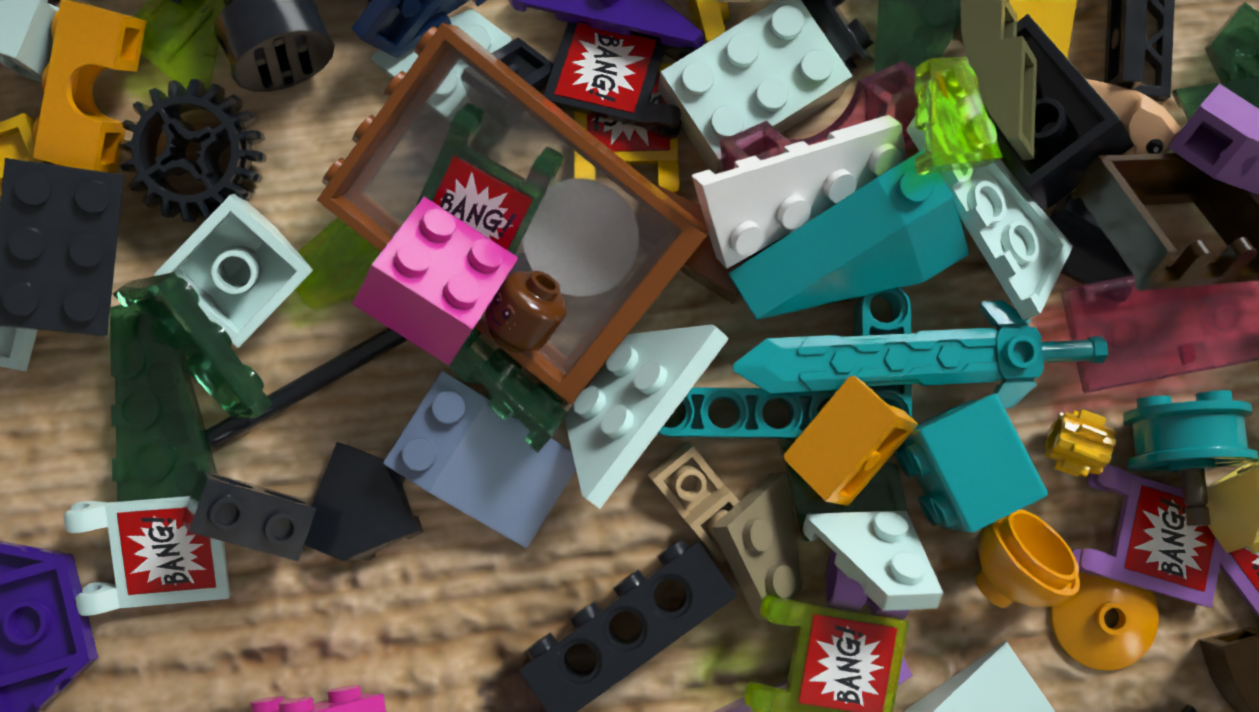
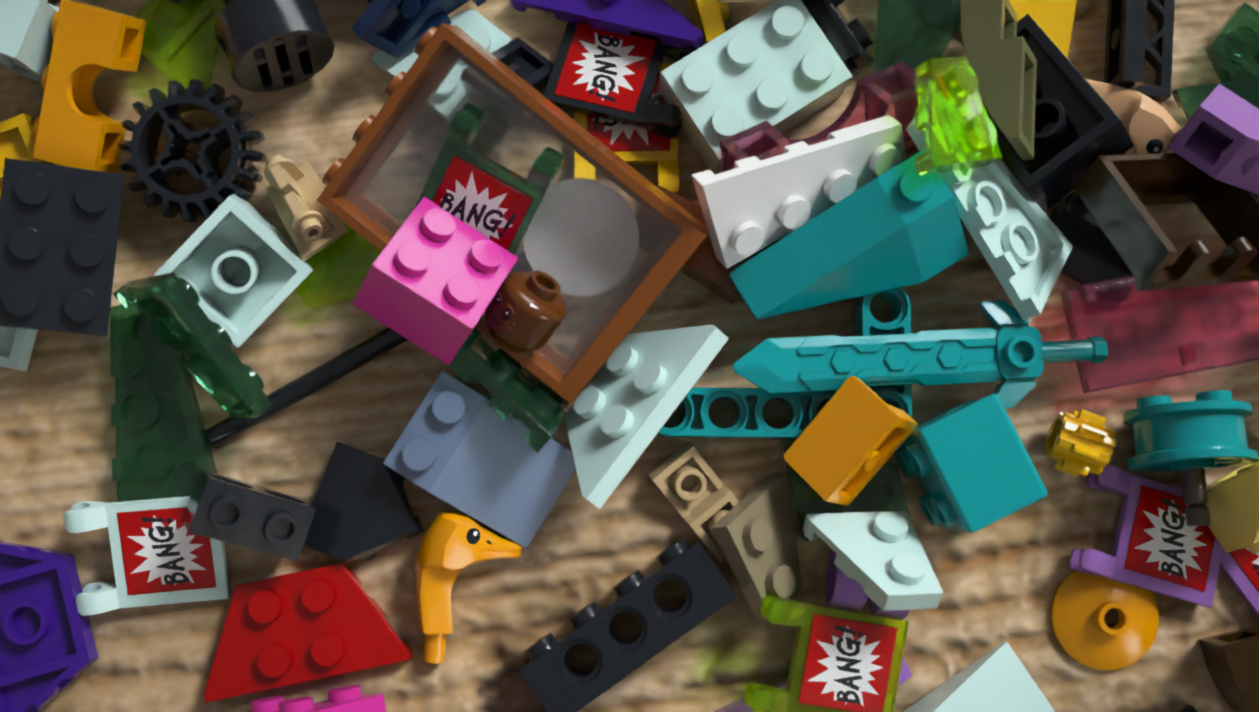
(295, 197): none -> tan hinge
(299, 632): none -> red wing
(446, 549): none -> light orange animal
(1025, 563): light orange piece -> none

